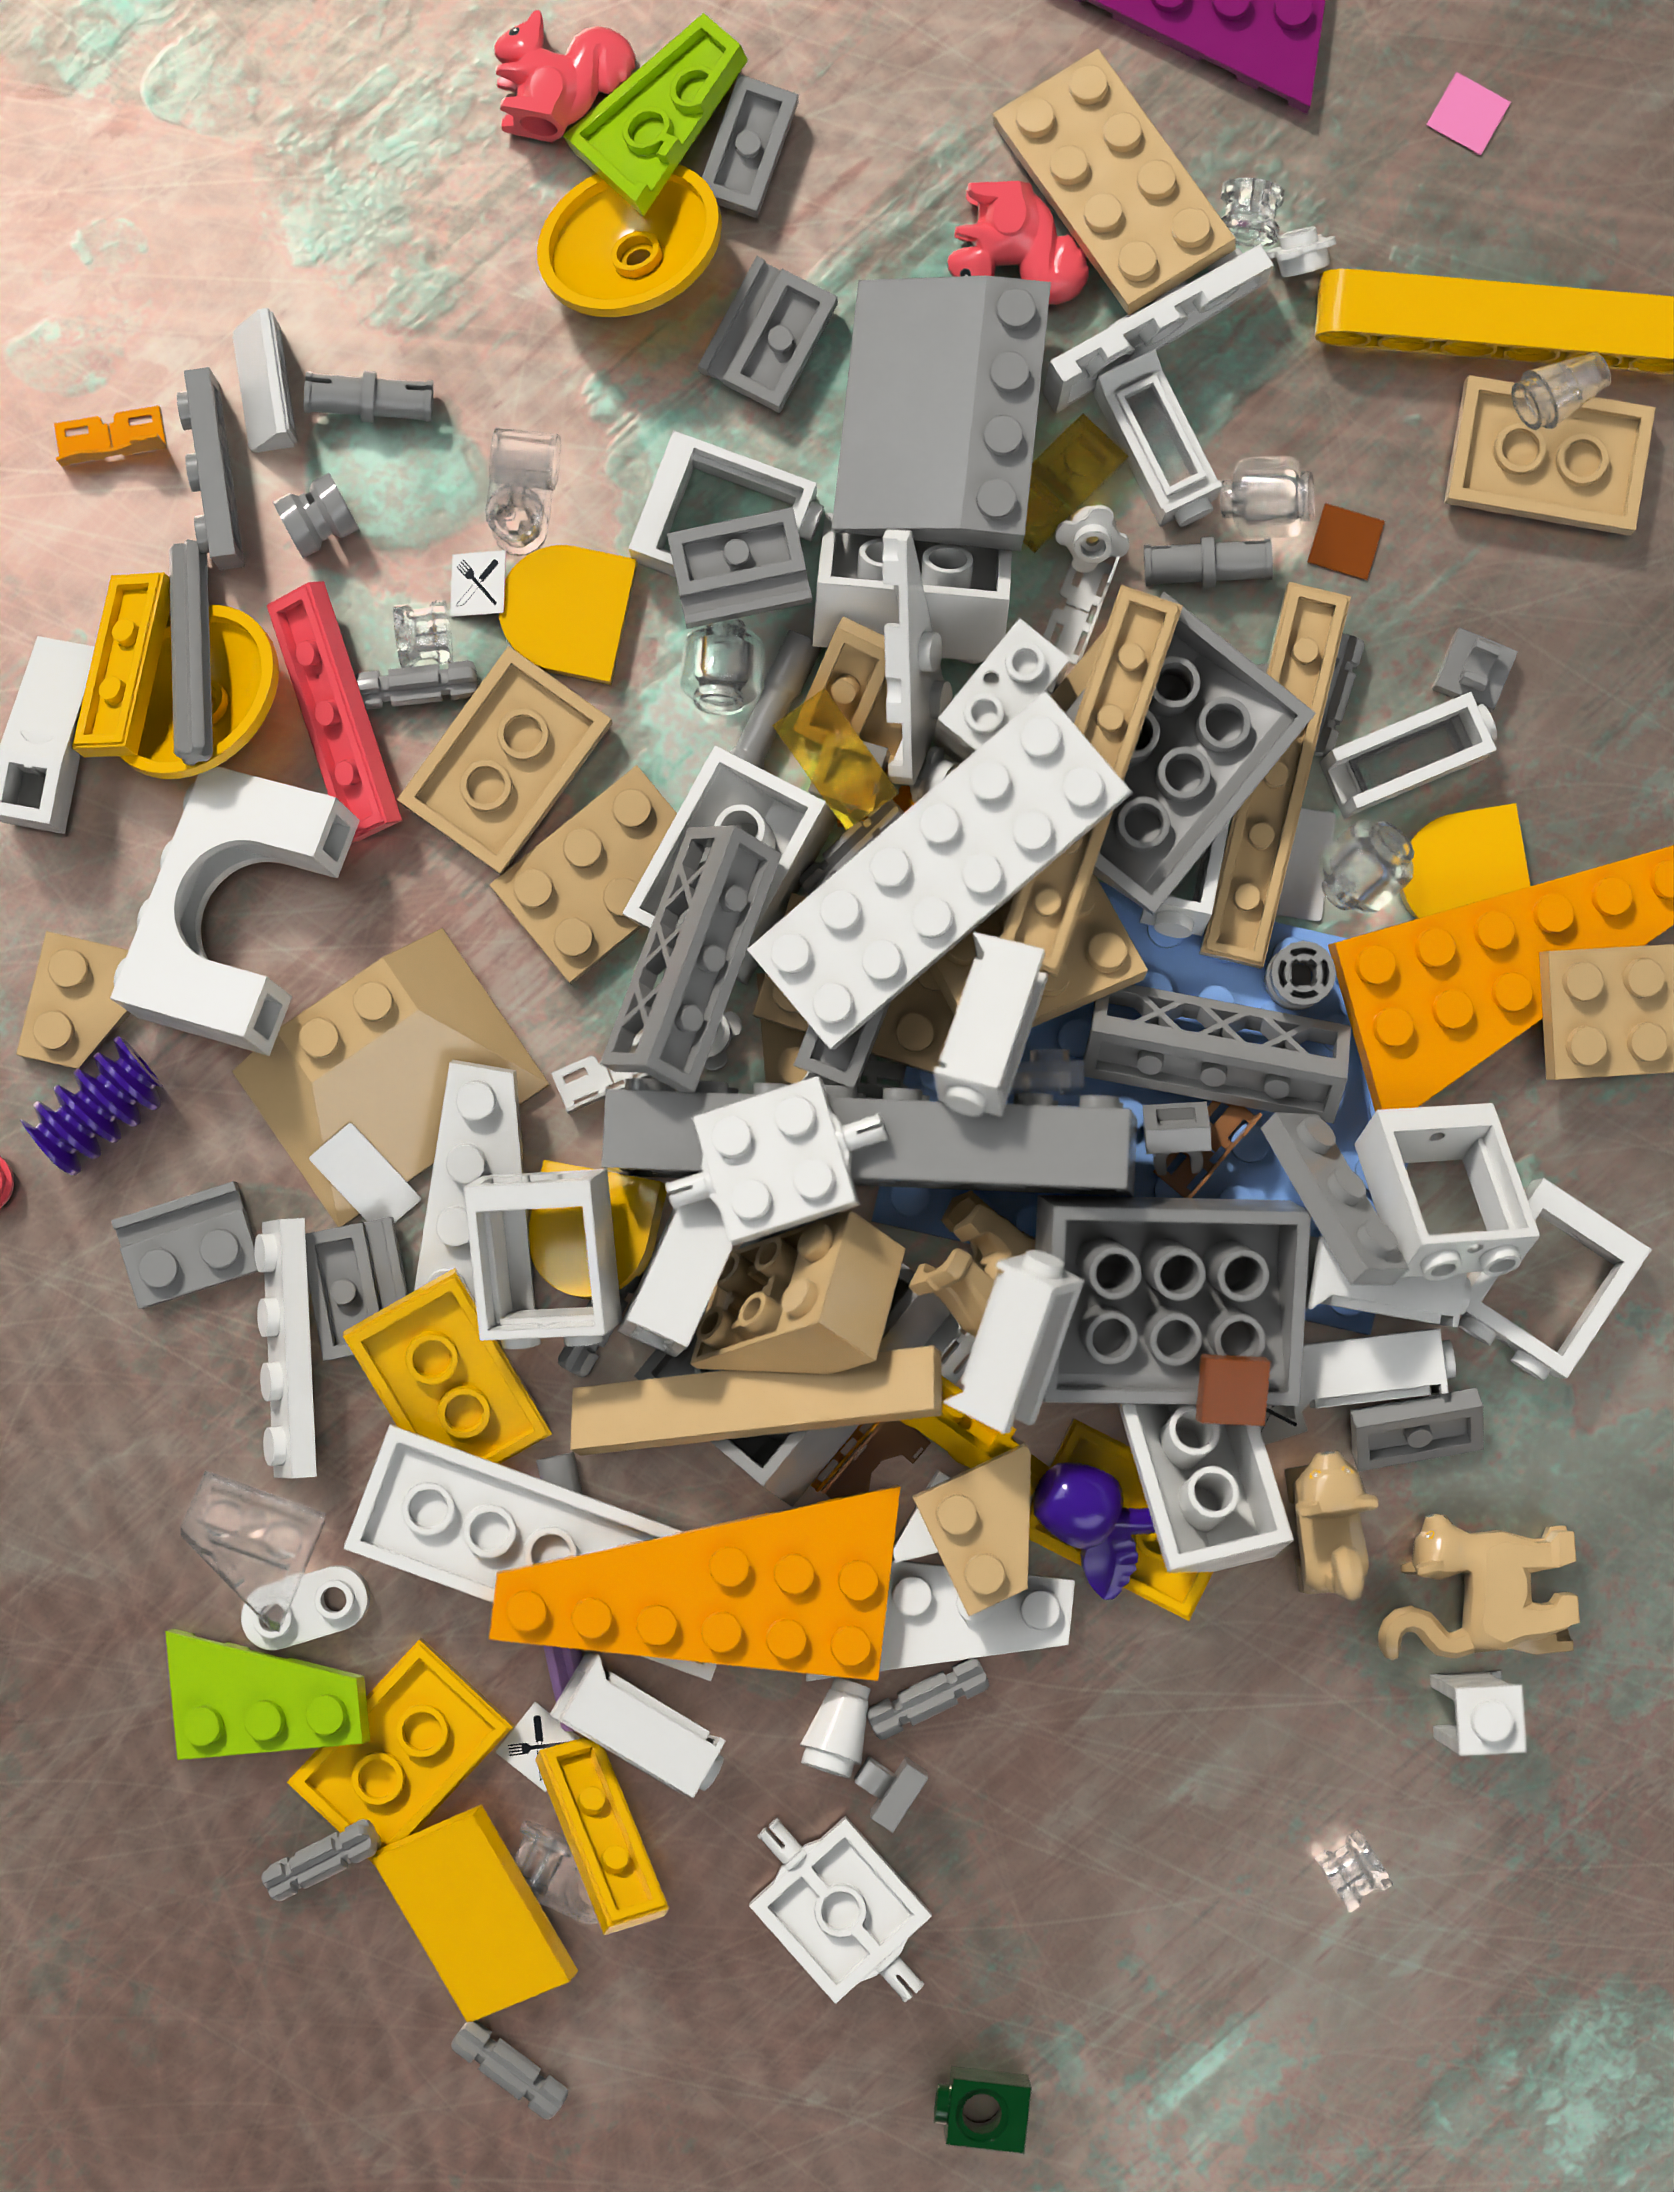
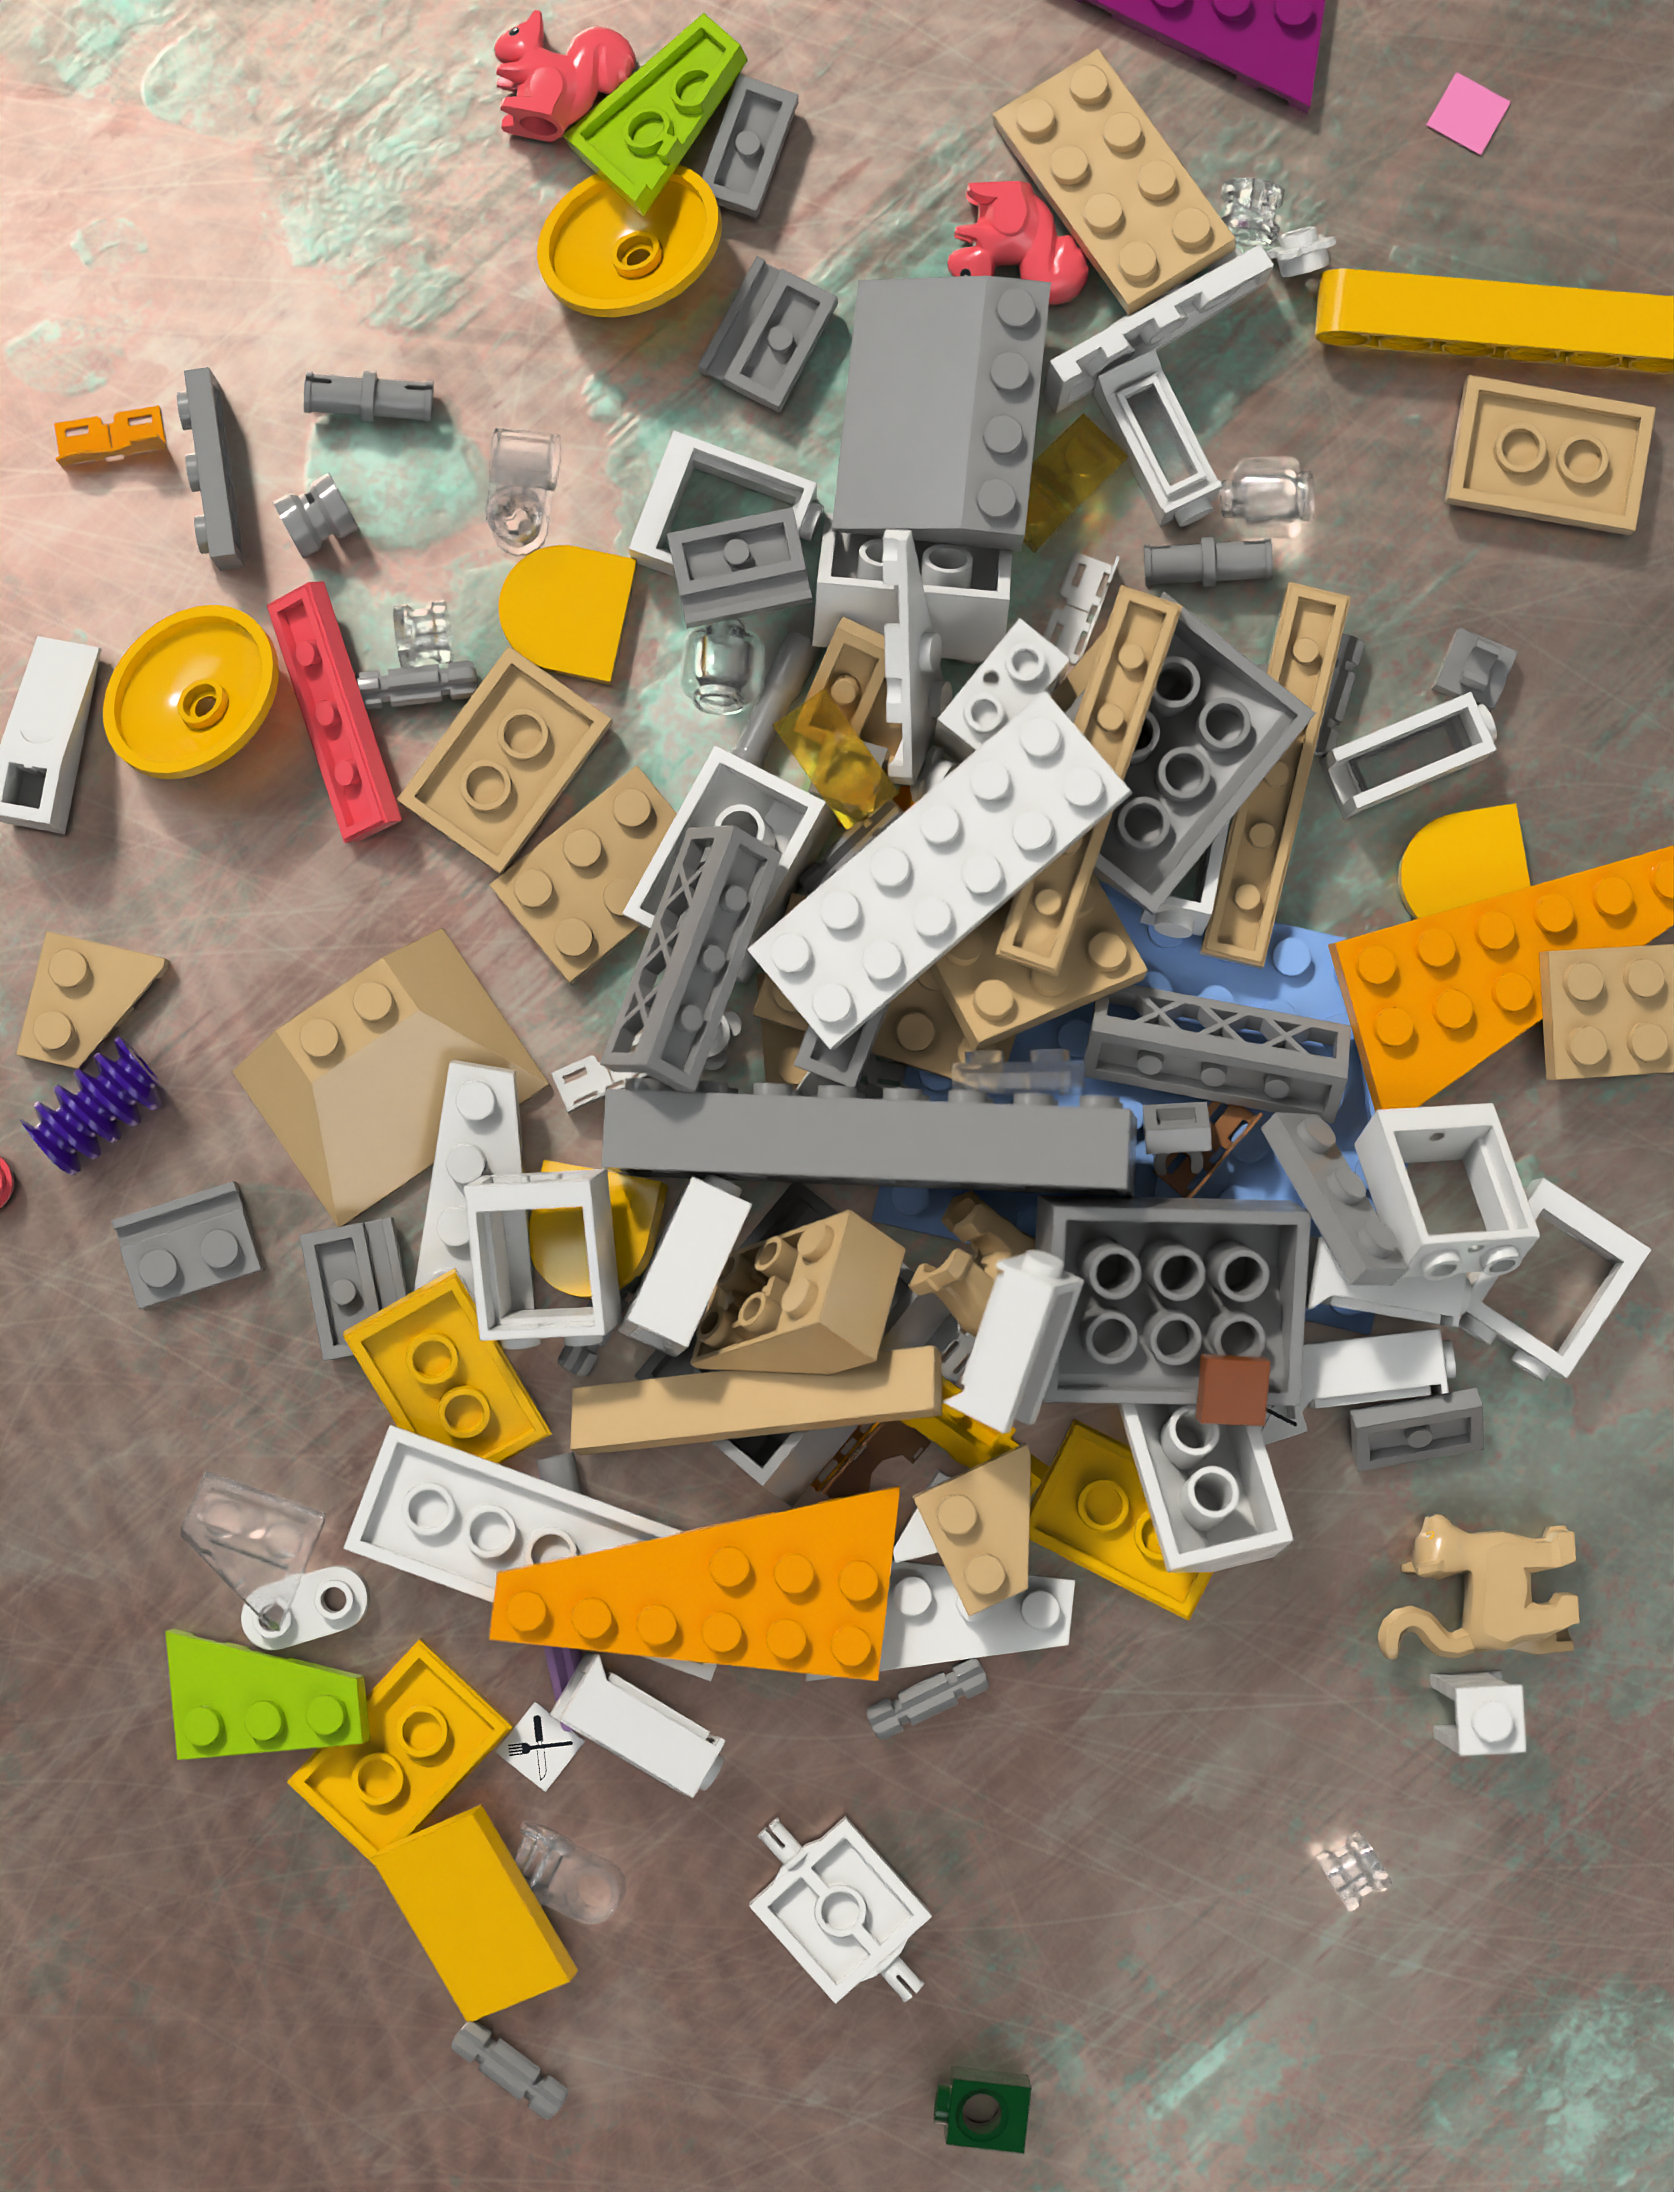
(123, 665): yellow tile -> none
(190, 653): light grey axle -> none
(224, 827): white arch -> none
(264, 383): white slope -> none
(286, 1324): white plate -> none
(321, 1860): light grey axle -> none
(364, 1176): white sticker -> none
(478, 583): white sticker -> none
(601, 1835): yellow tile -> none
(776, 1160): white plate -> none
(838, 1729): white cone -> none
(893, 1790): light grey tile -> none
(991, 1026): white window -> none
(1086, 523): white plate -> none
(1087, 1512): dark purple piece -> none
(1292, 984): light grey wheel -> none
(1302, 888): white sticker -> none
(1329, 1525): tan animal -> none
(1345, 541): dark orange sticker -> none
(1366, 866): clear head -> none
(1559, 389): clear cone -> none

